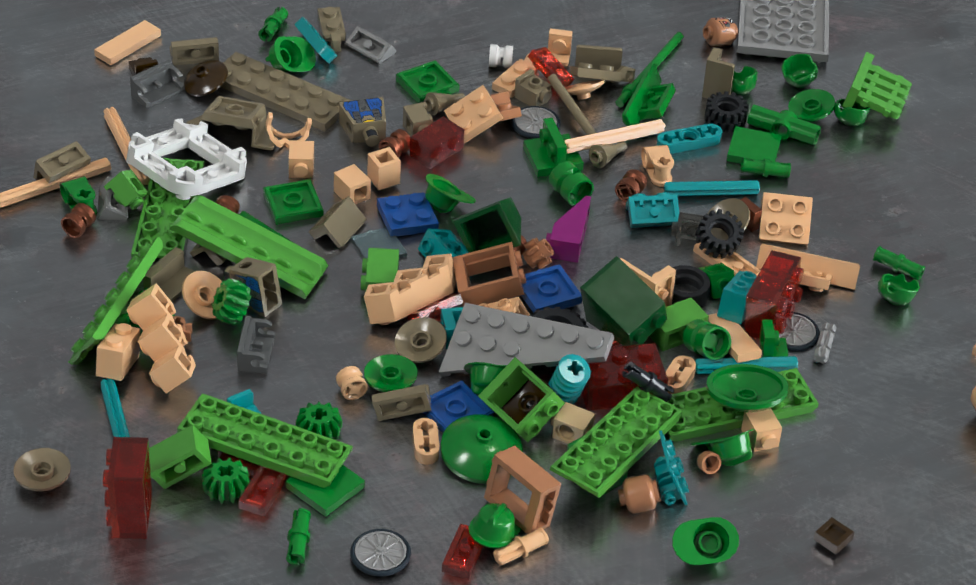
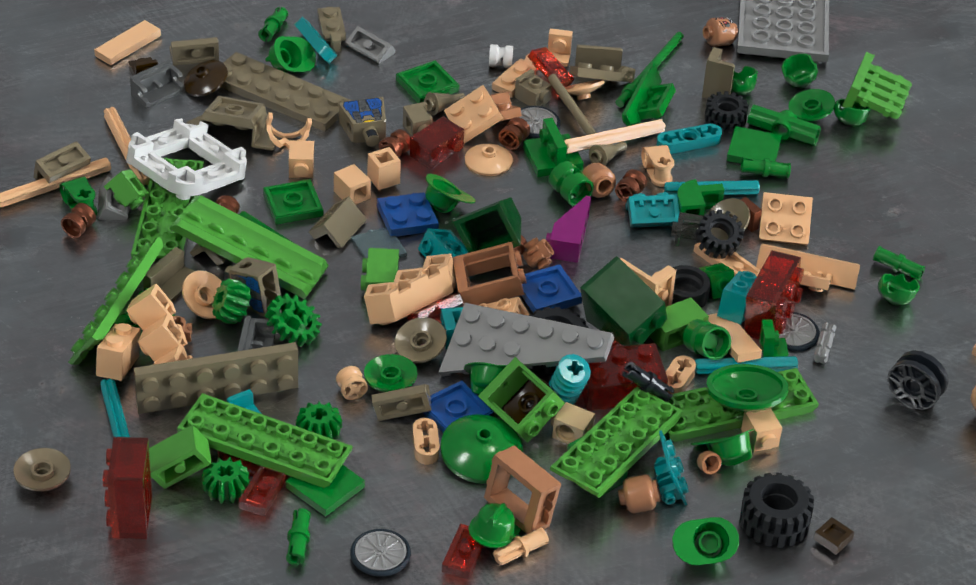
(219, 376): none -> dark tan plate
(293, 319): none -> green gear
(488, 159): none -> light nougat dish
(514, 133): none -> copper wheel
(602, 178): none -> nougat head
(698, 198): none -> green brick
(776, 509): none -> black tyre
(918, 380): none -> black wheel

